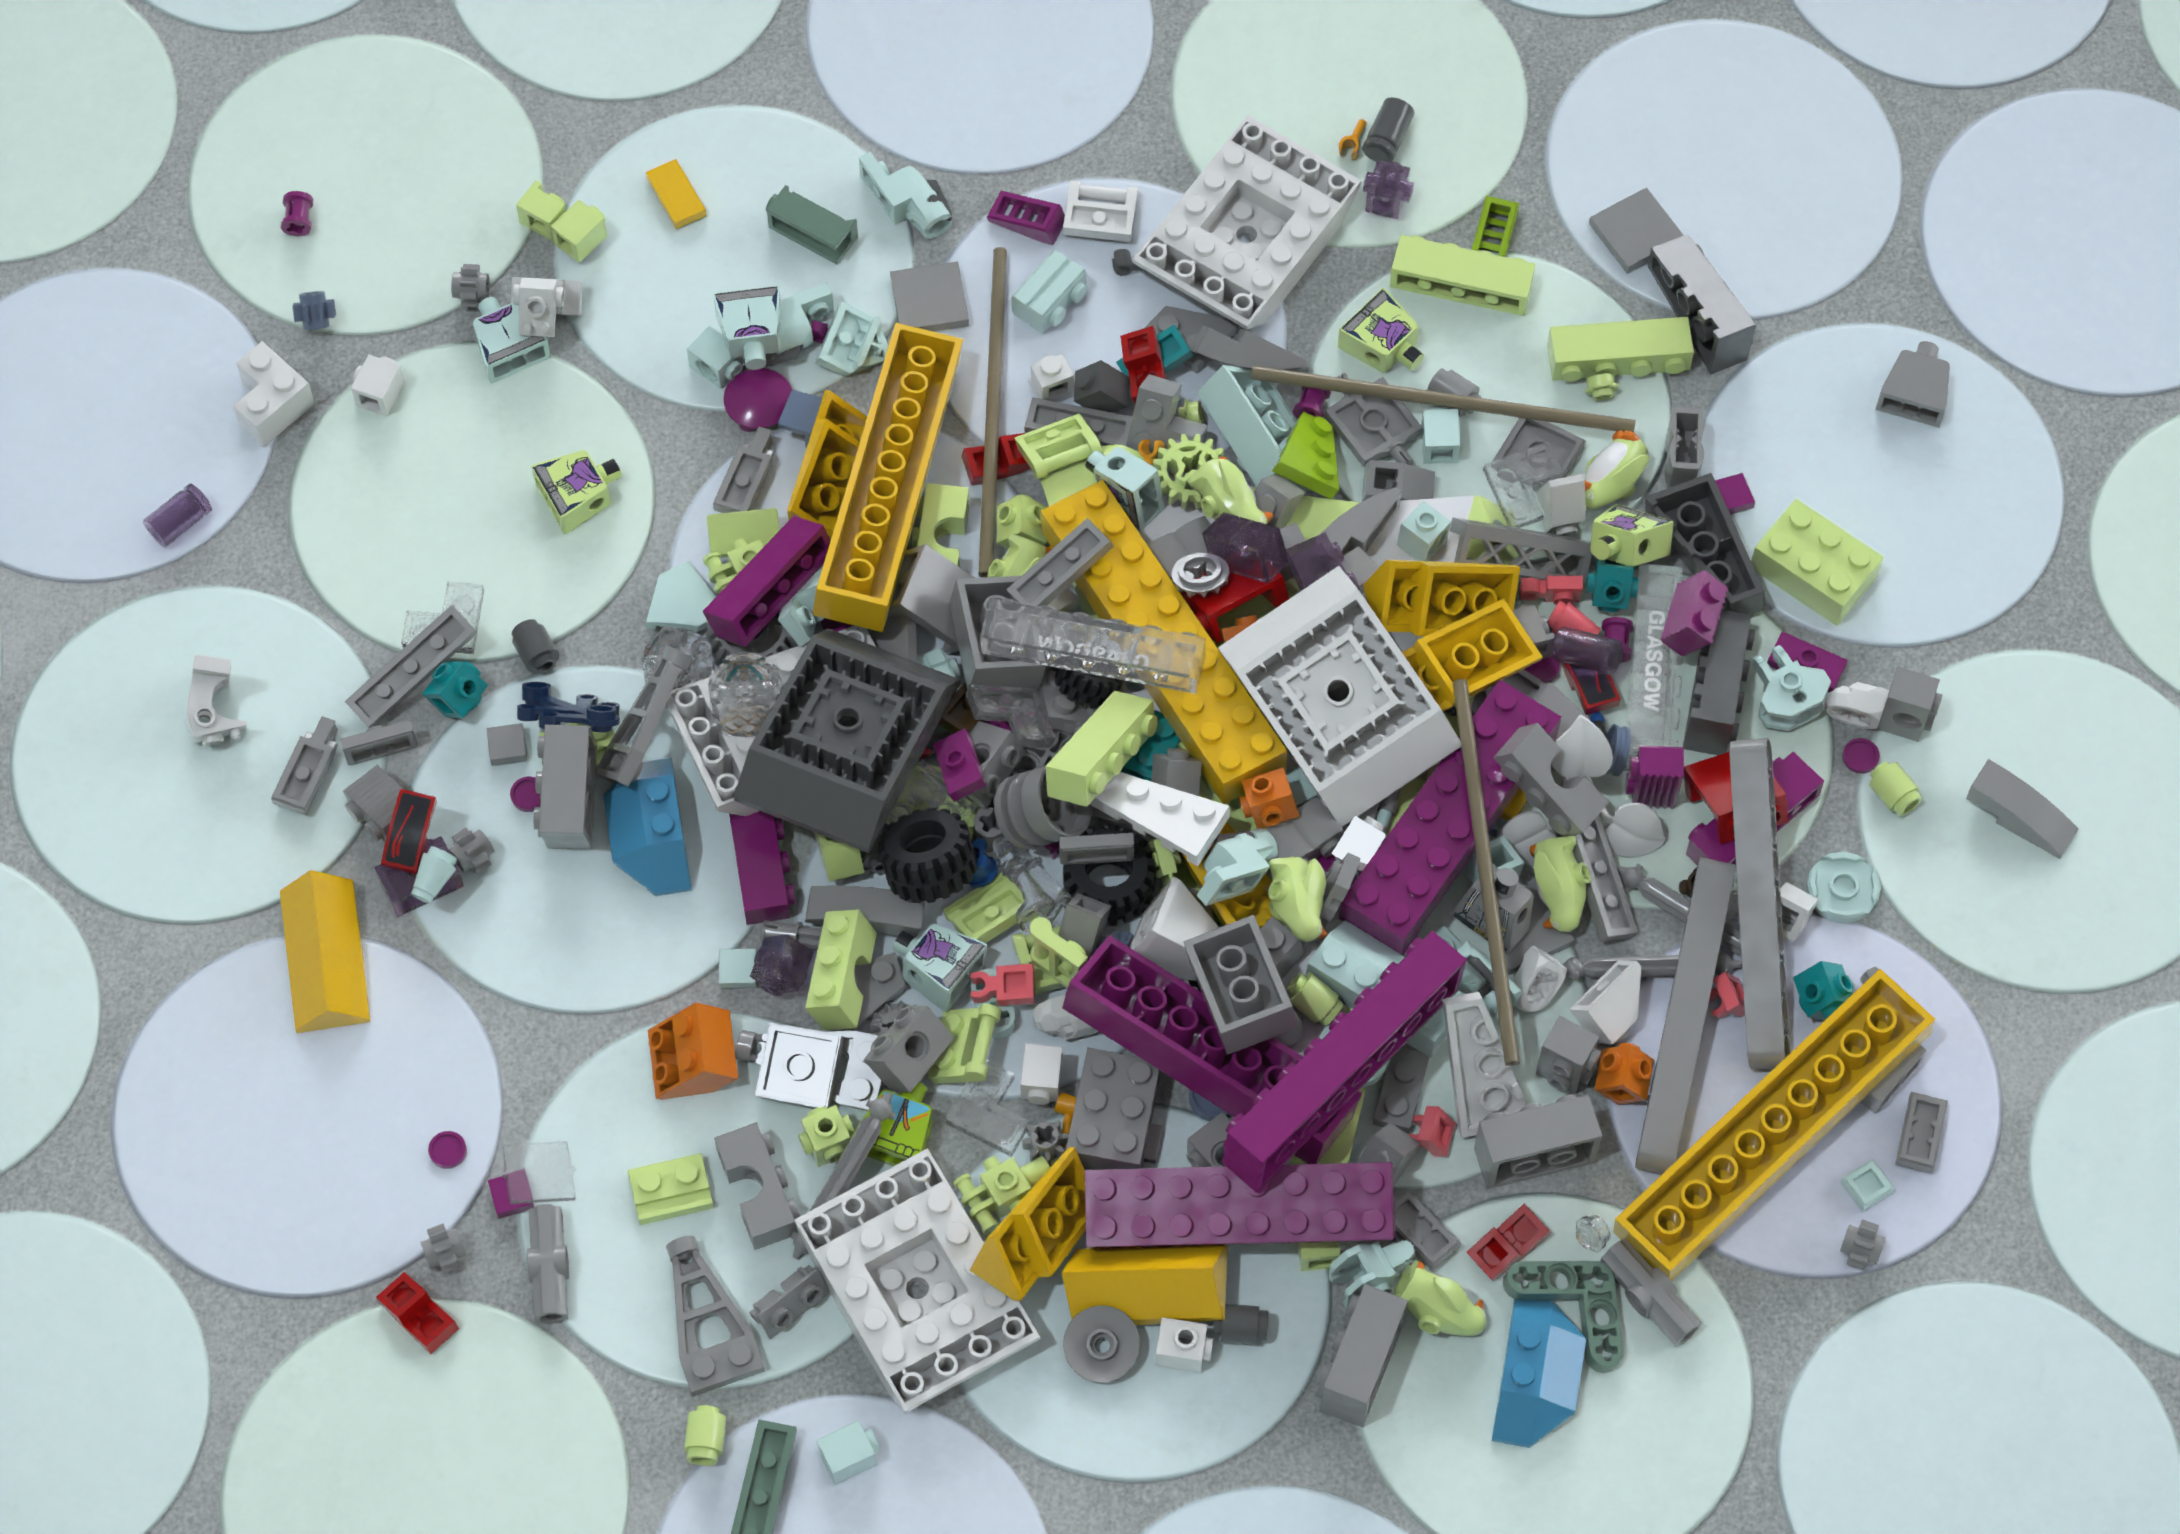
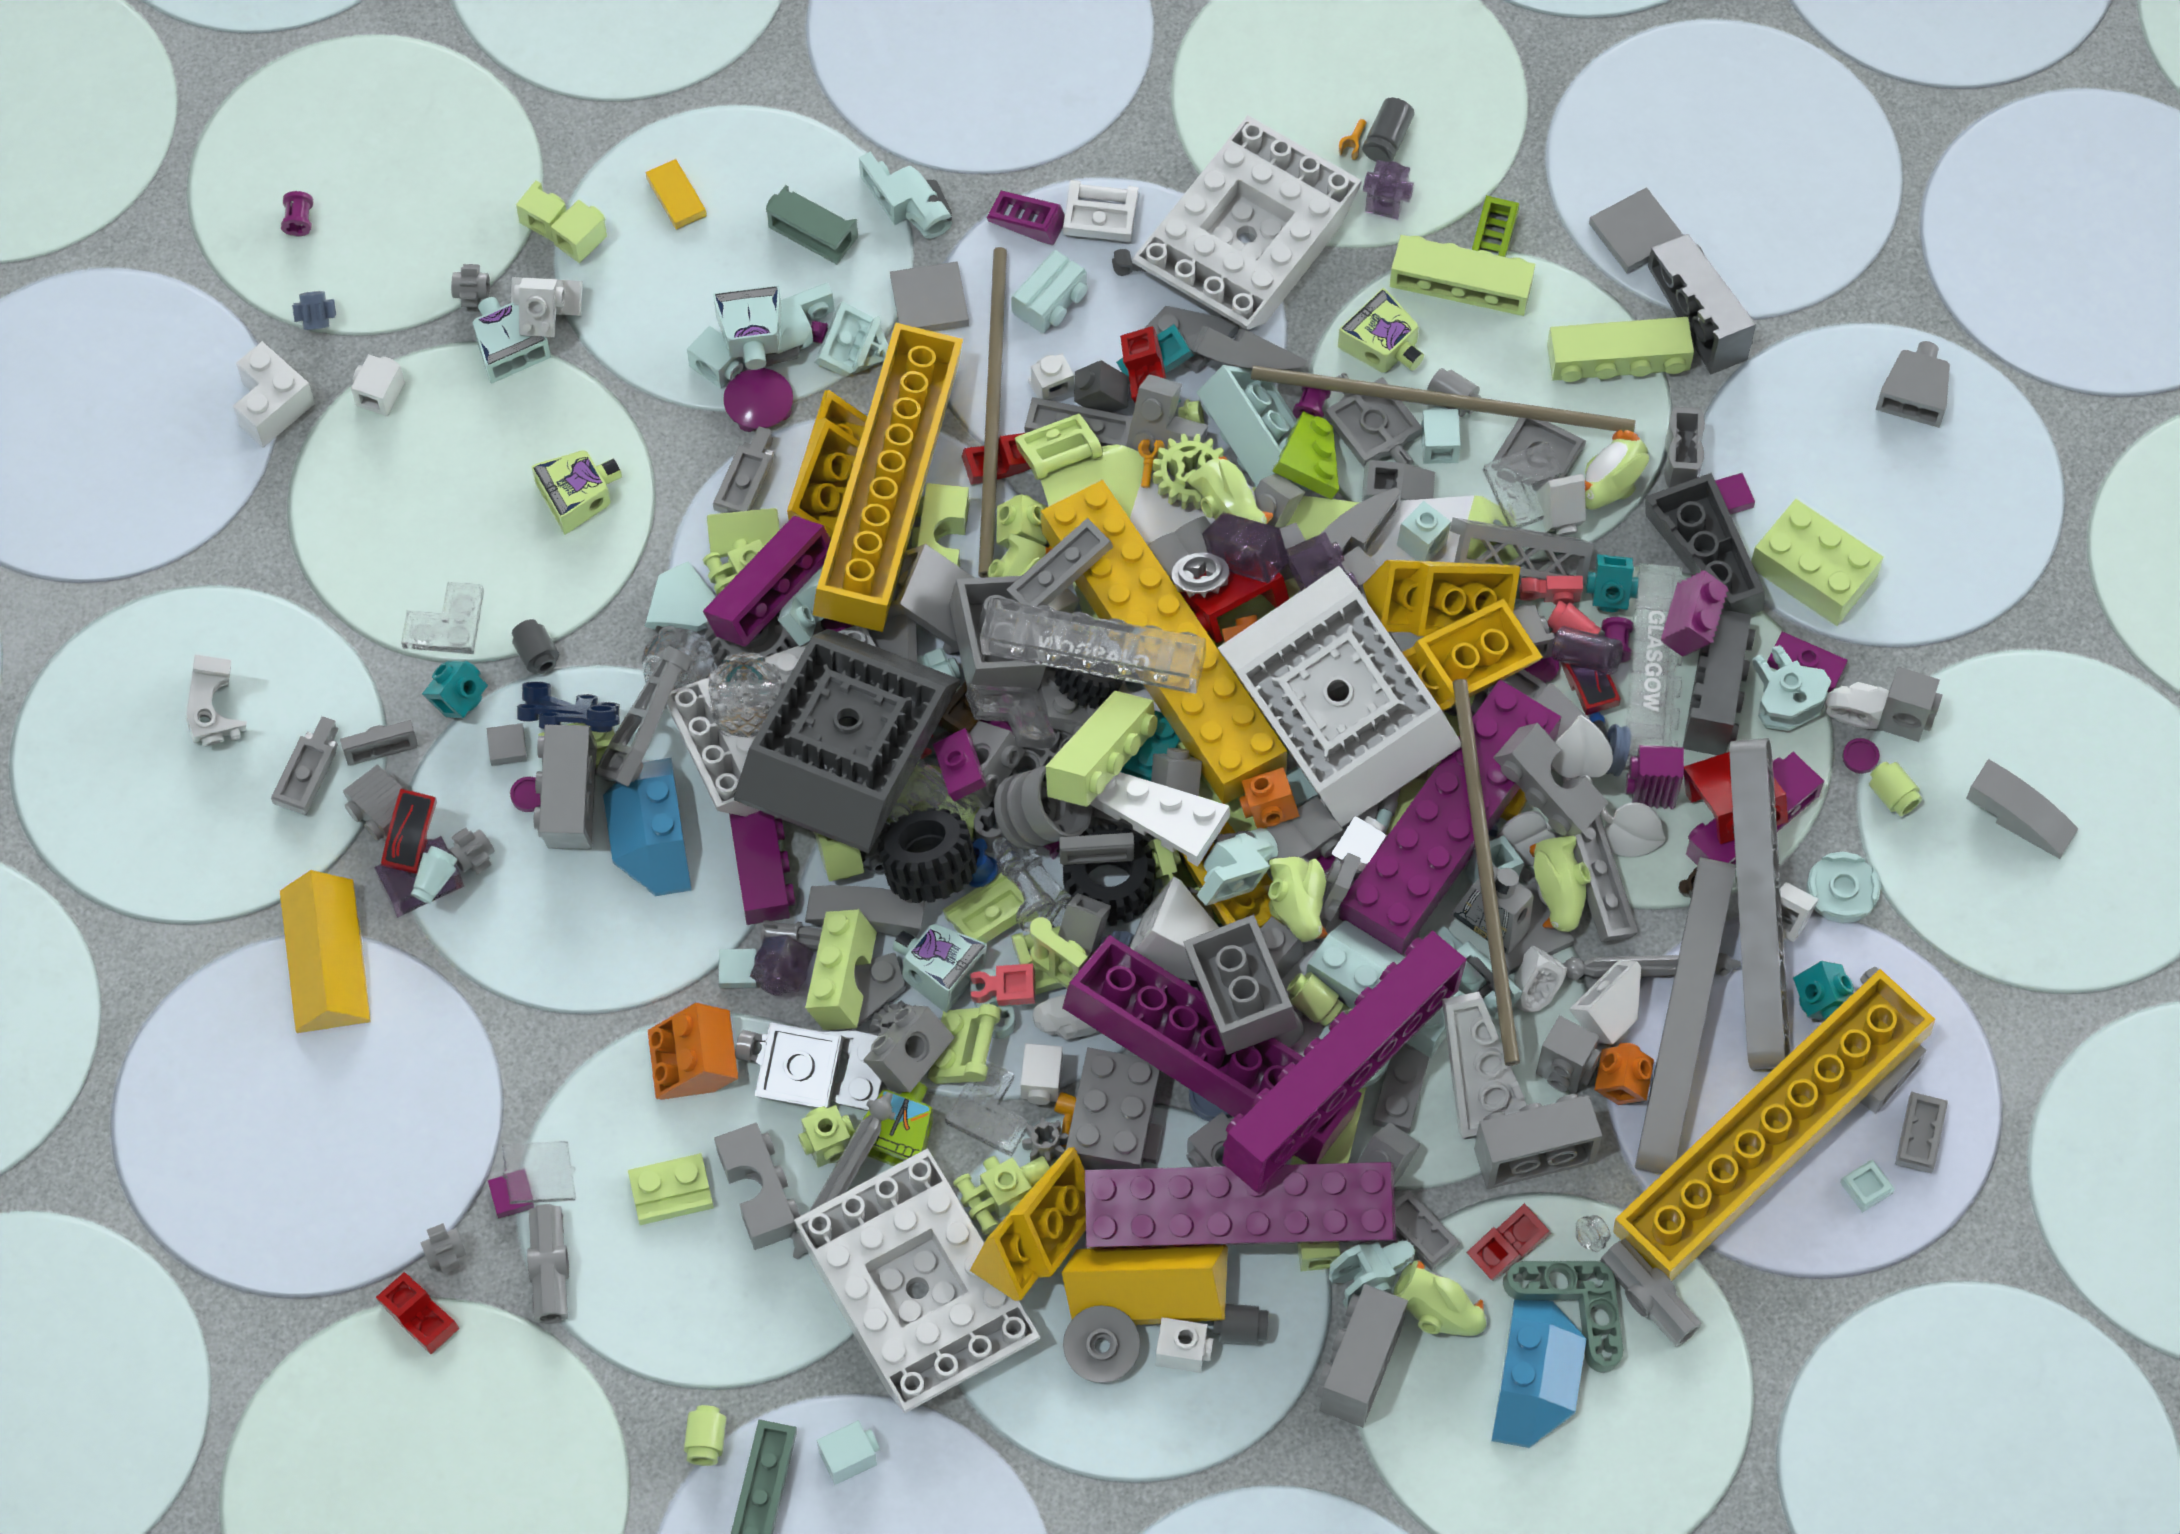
(177, 515): clear purple piece -> none
(411, 667): light grey plate -> none
(447, 1149): magenta piece -> none
(720, 1363): light grey plate -> none
(800, 413): sand blue panel -> none
(801, 1290): light grey hinge -> none
(1131, 482): light aqua torso -> none
(1435, 1131): coral tile -> none
(1601, 386): yellowish green plate -> none
(1630, 536): yellowish green torso -> none
(1671, 901): light grey wheel -> none
(1731, 994): coral tile -> none
(1862, 1244): light grey gear -> none

